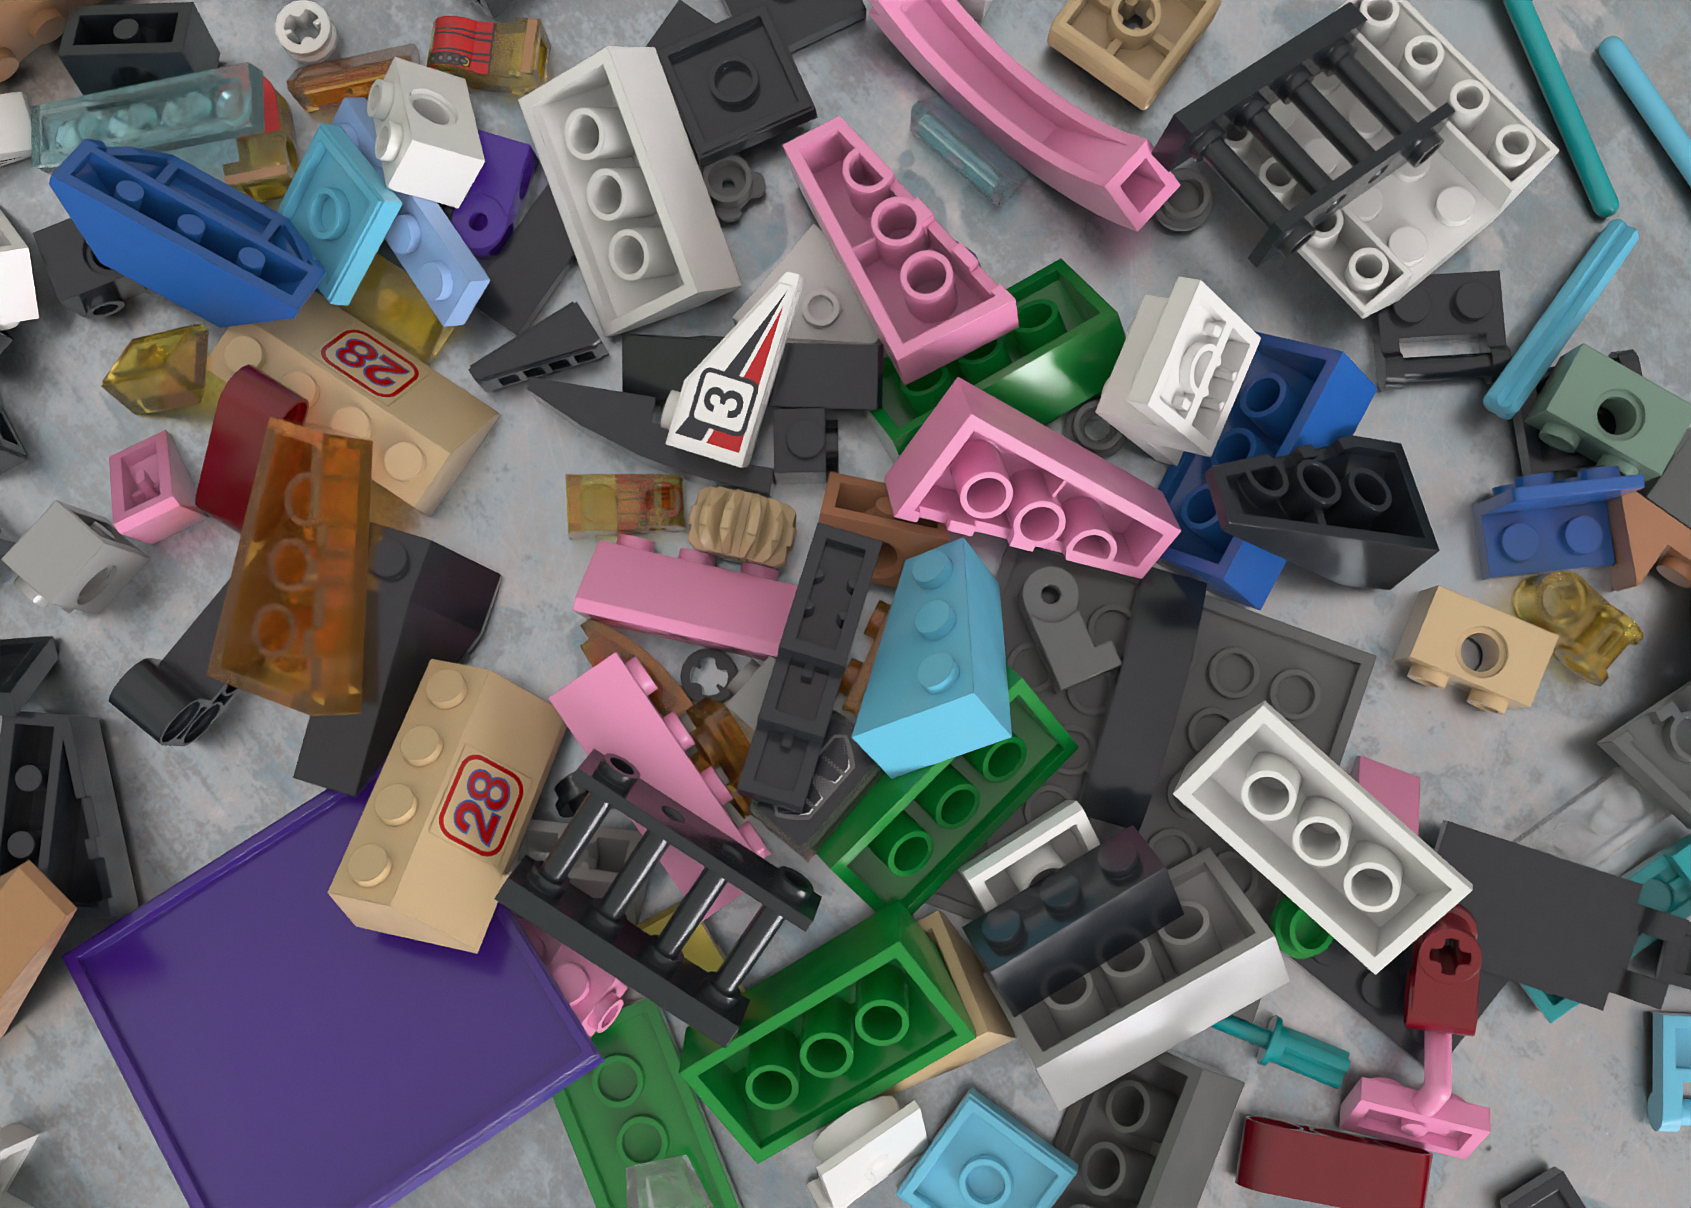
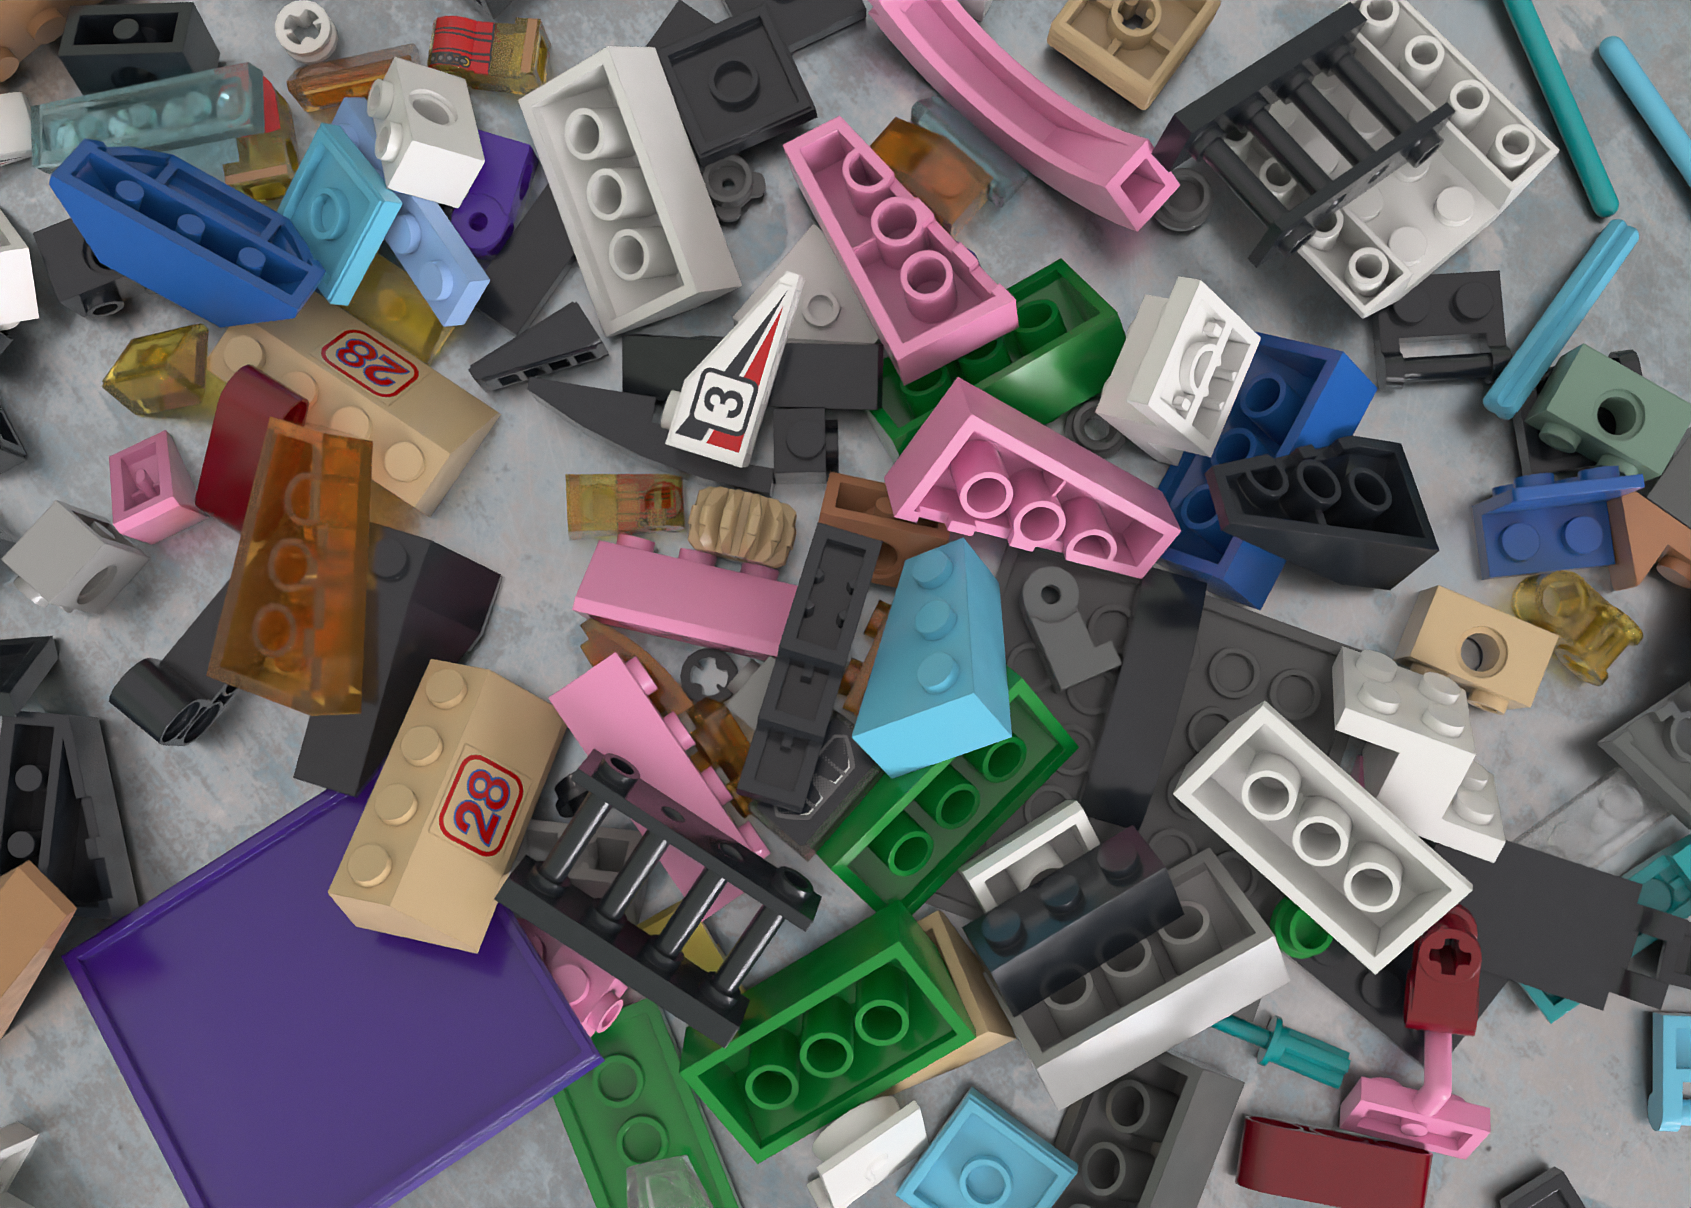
(934, 172): none -> clear orange slope
(1418, 751): none -> white bracket

